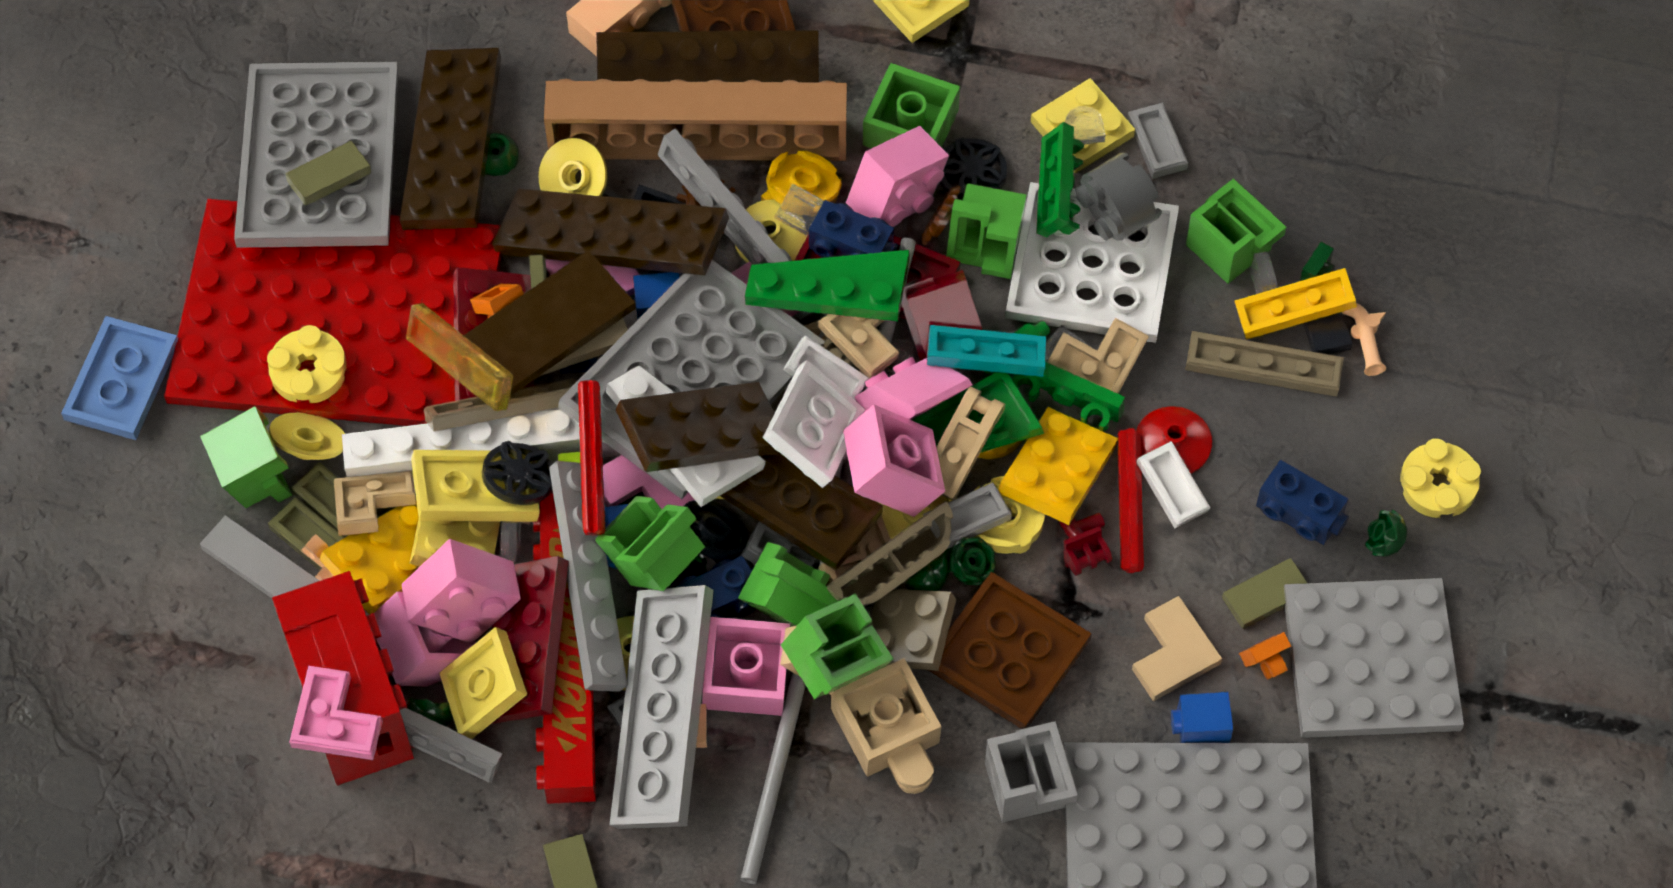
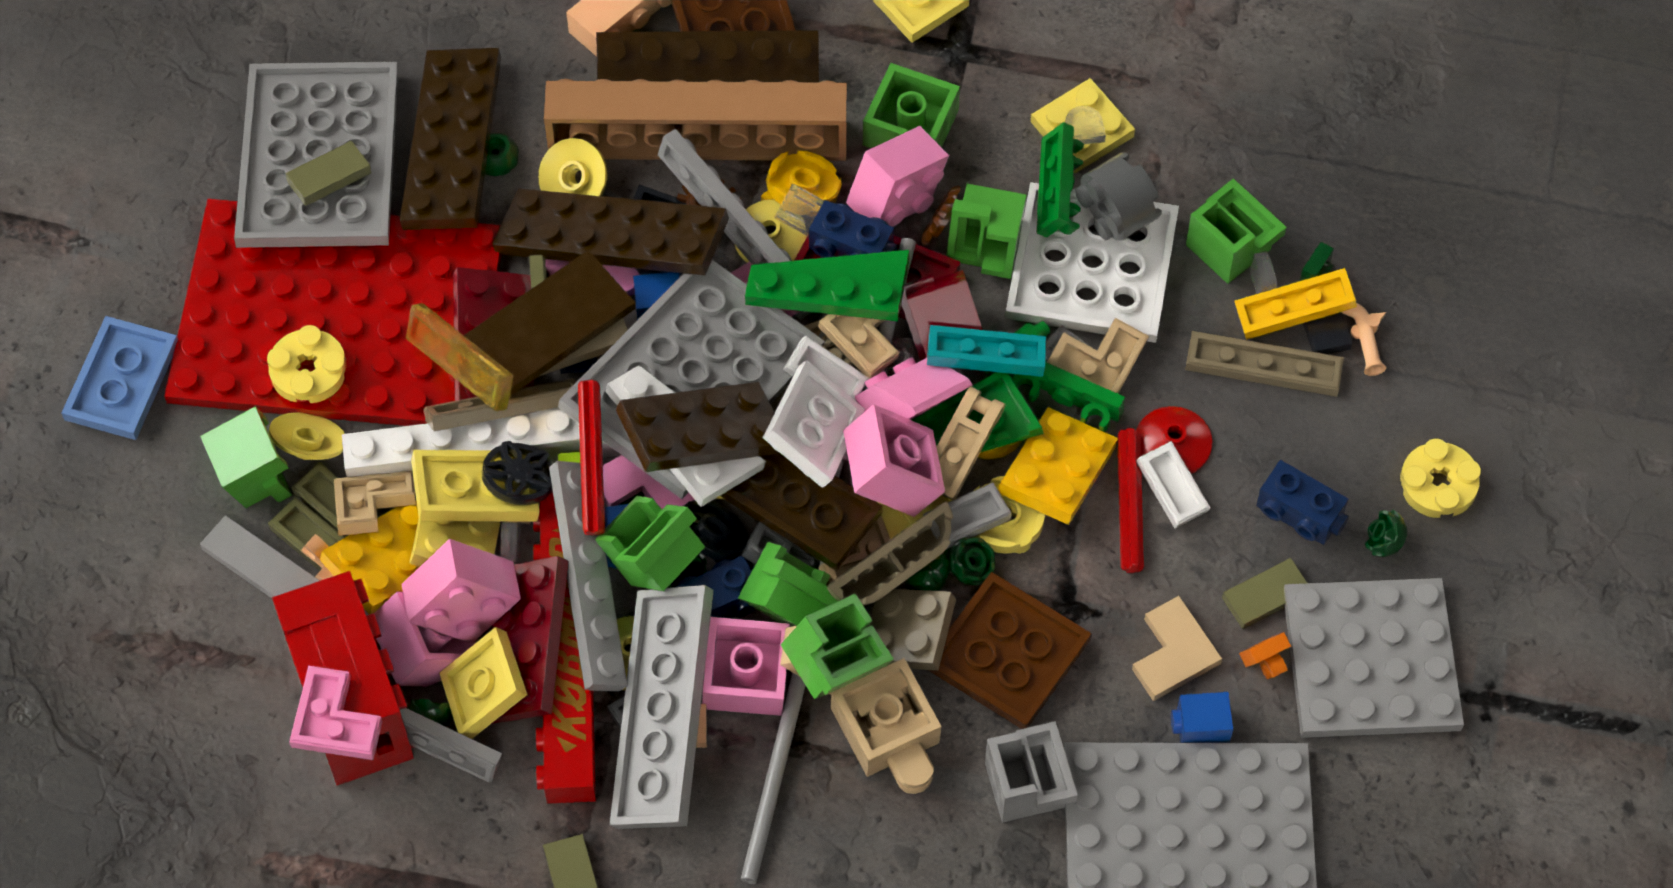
(496, 298): orange tile -> none
(973, 168): black wheel -> none
(1085, 543): dark red arm -> none
(1157, 140): light grey tile -> none

